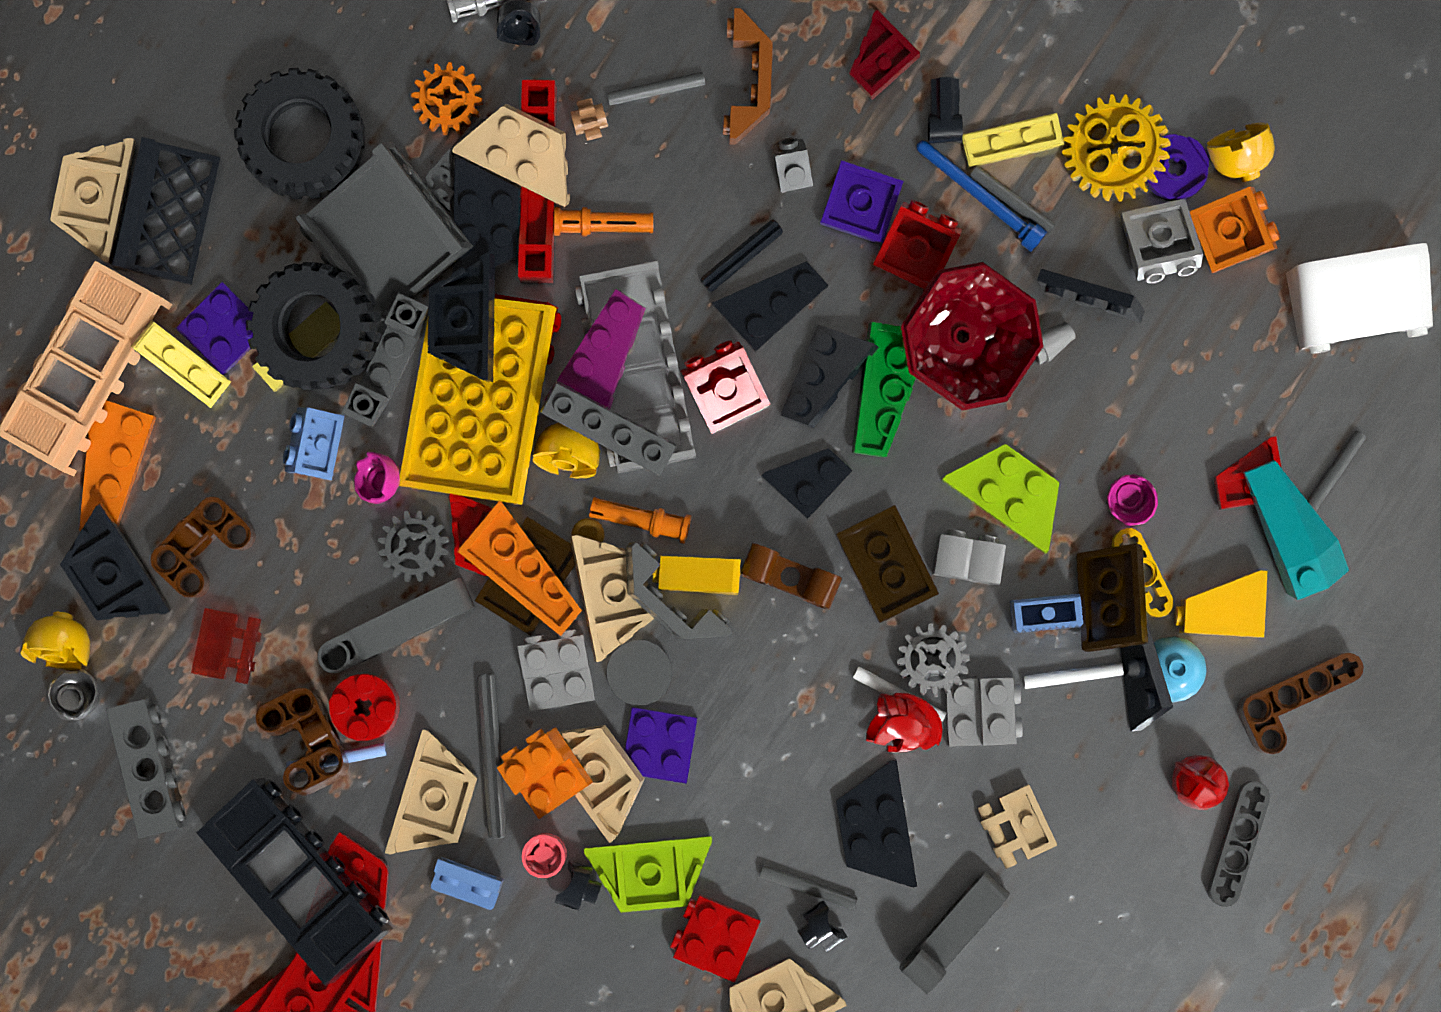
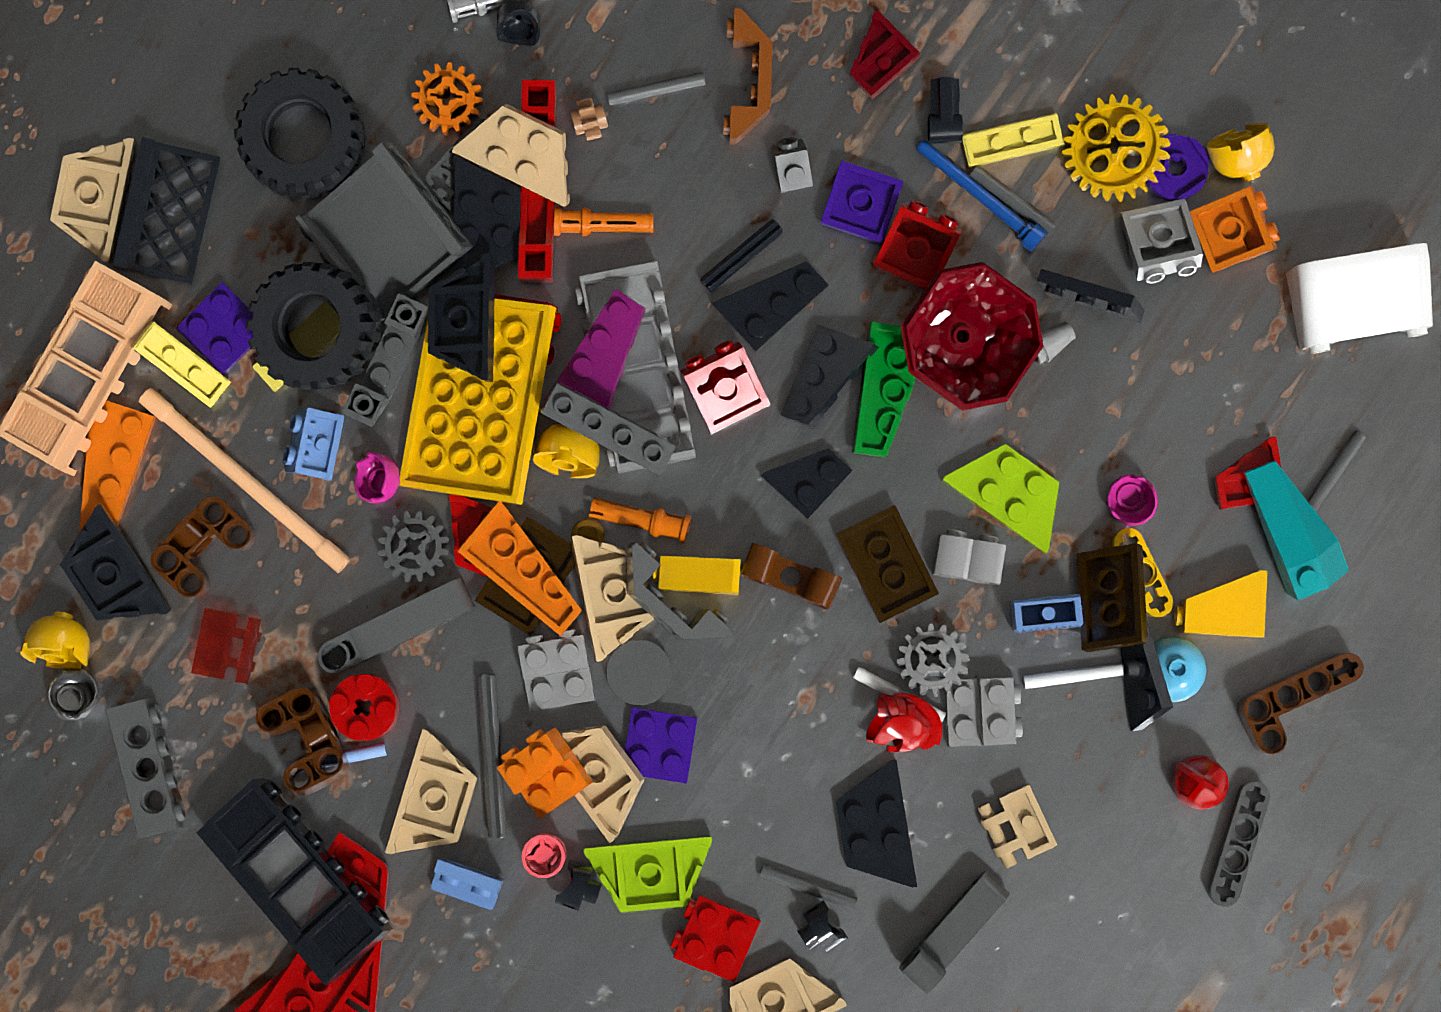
(322, 547): none -> light nougat piece

